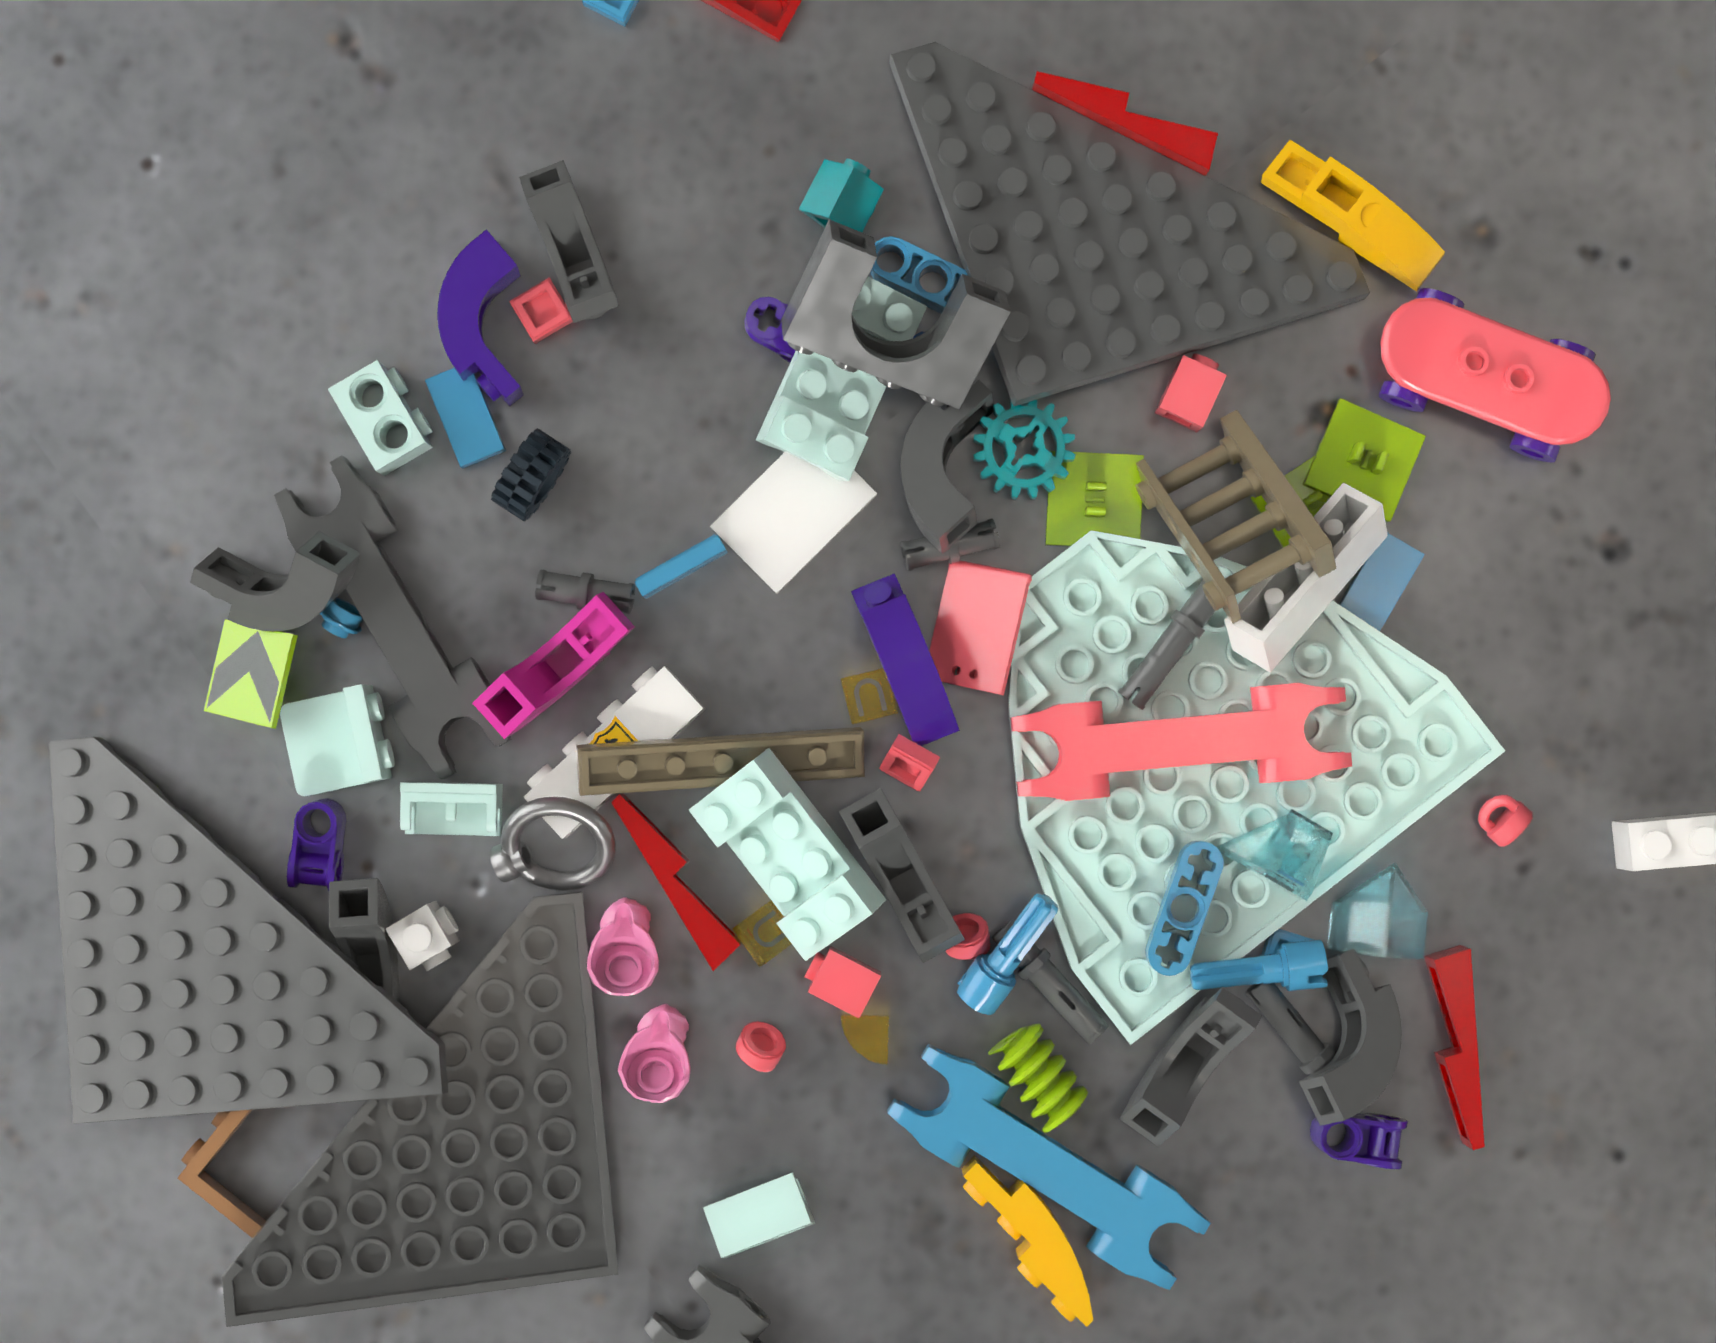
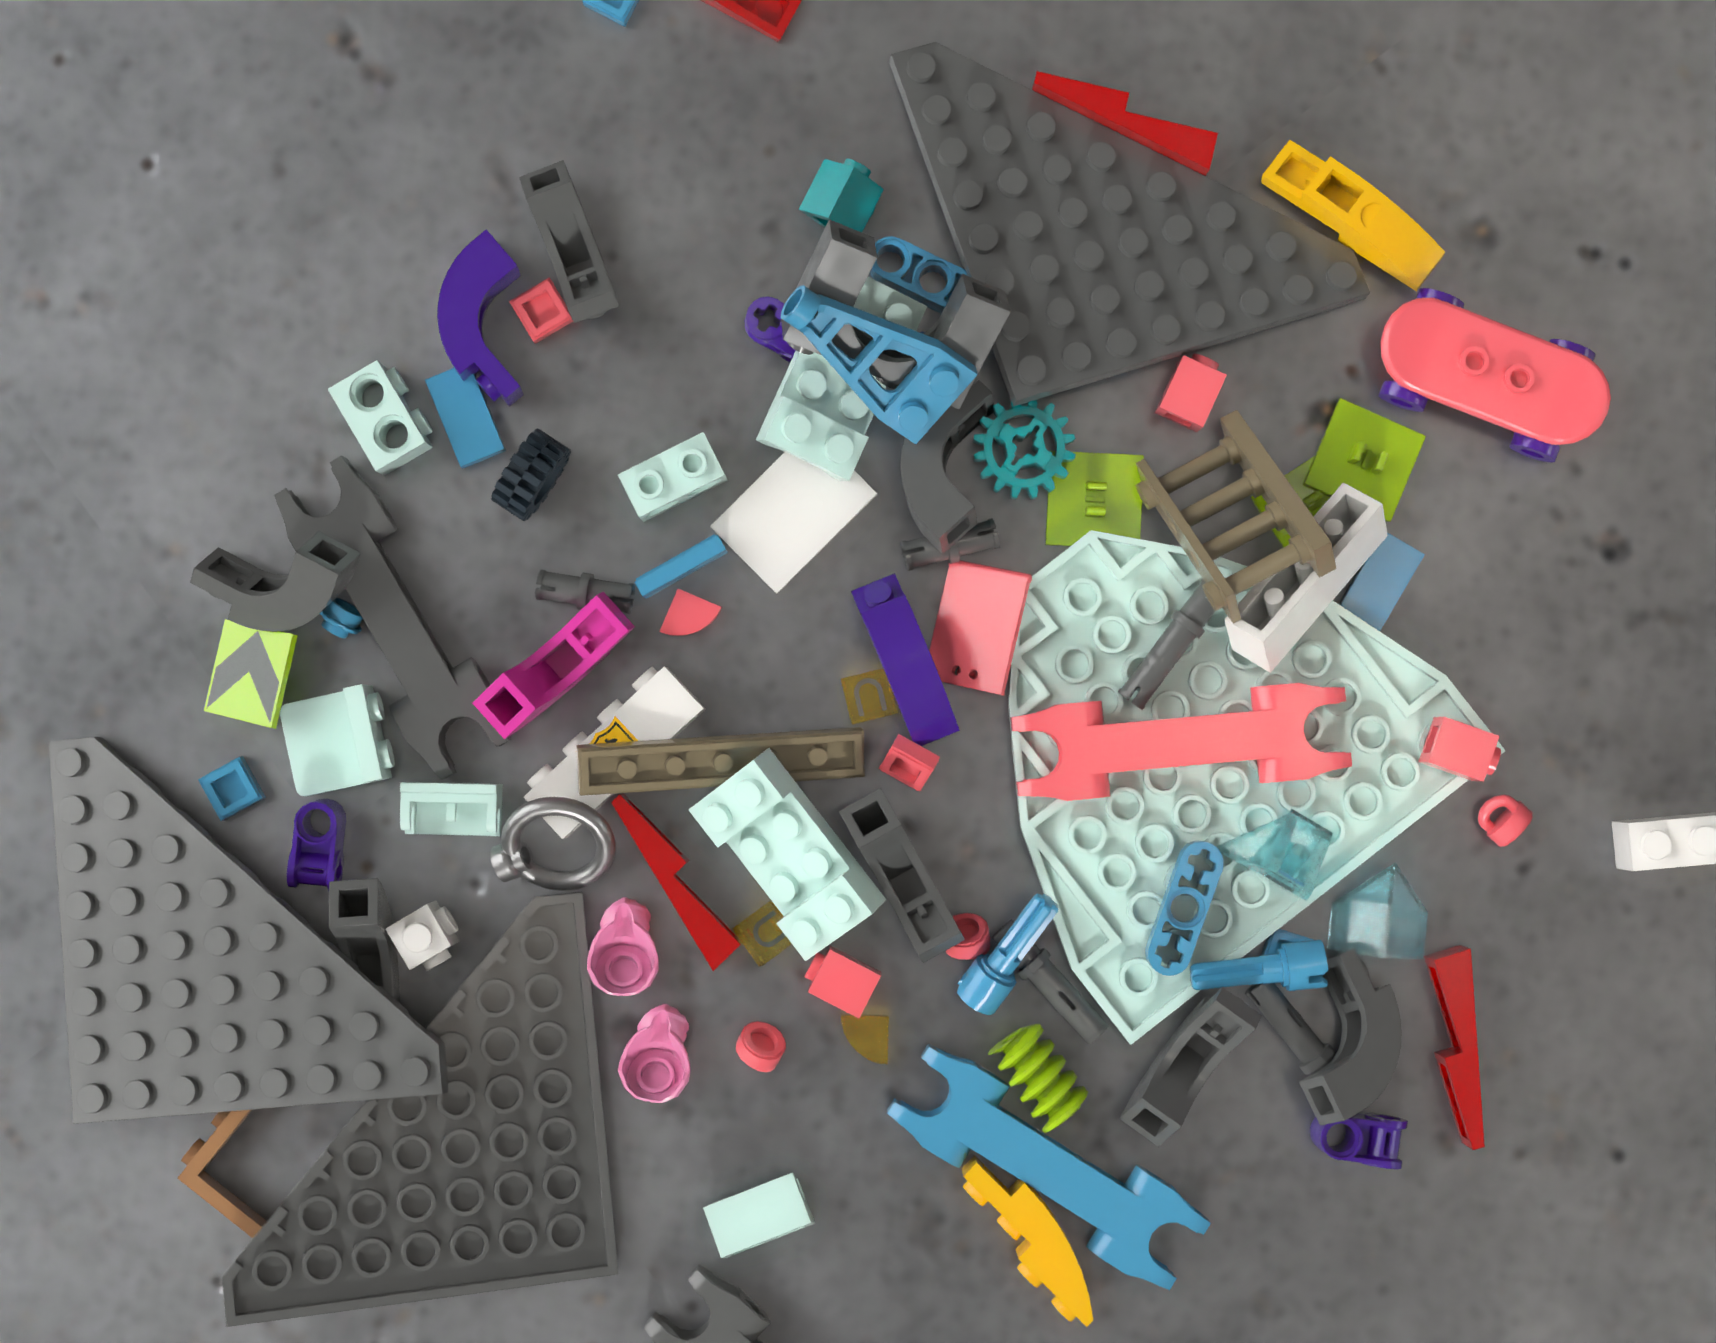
(231, 788): none -> dark azure tile
(672, 477): none -> light aqua brick
(688, 614): none -> coral tile
(920, 396): none -> dark azure plate
(1460, 749): none -> coral brick

